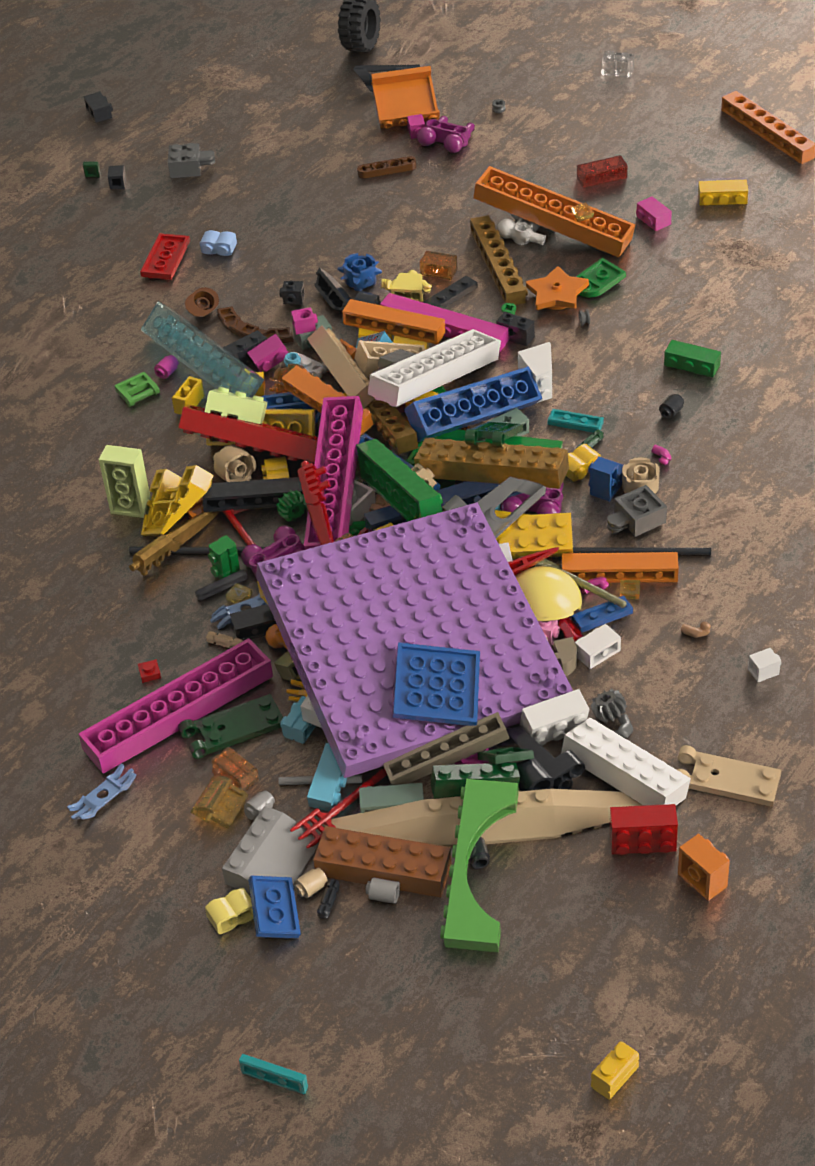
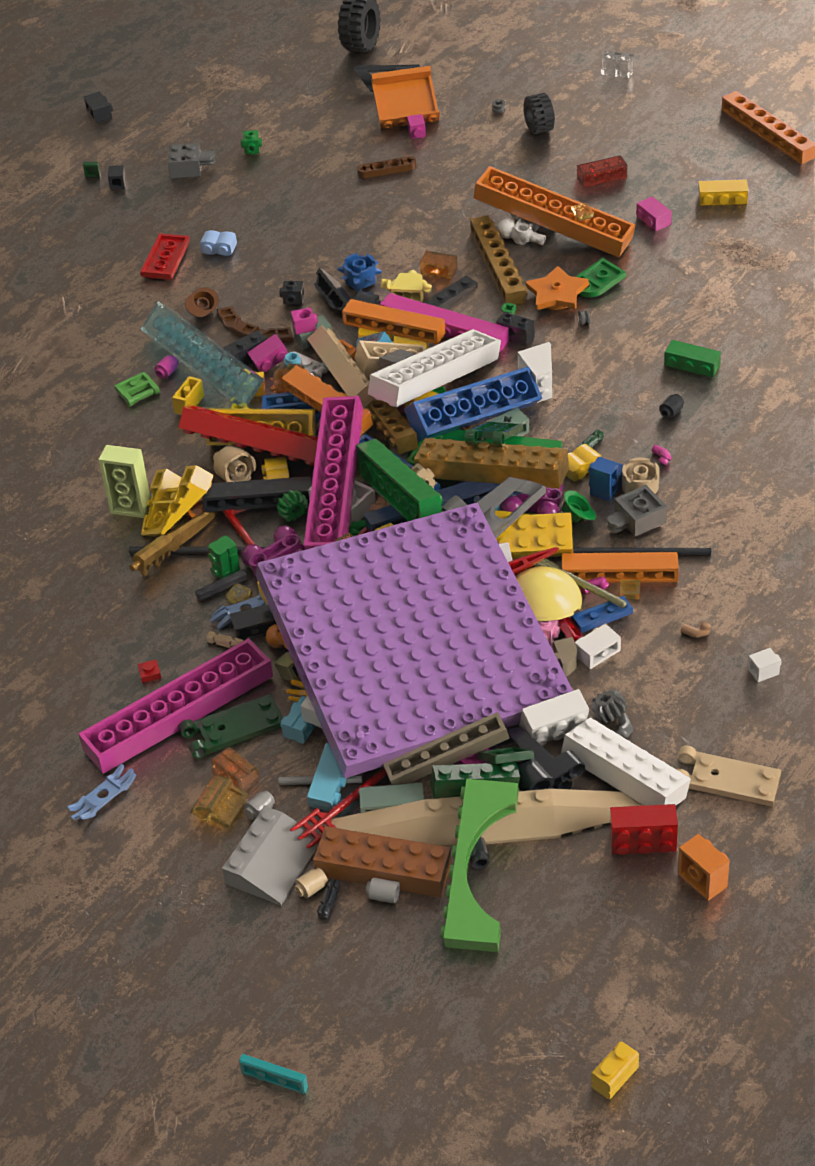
(230, 910): light yellow brick -> none
(236, 405): yellowish green wedge -> none
(251, 142): none -> green brick
(274, 907): blue tile -> none
(313, 495): red piece -> none
(436, 684): blue plate -> none
(450, 134): magenta piece -> none
(539, 113): none -> black tyre
(575, 420): teal tile -> none
(577, 506): none -> green piece

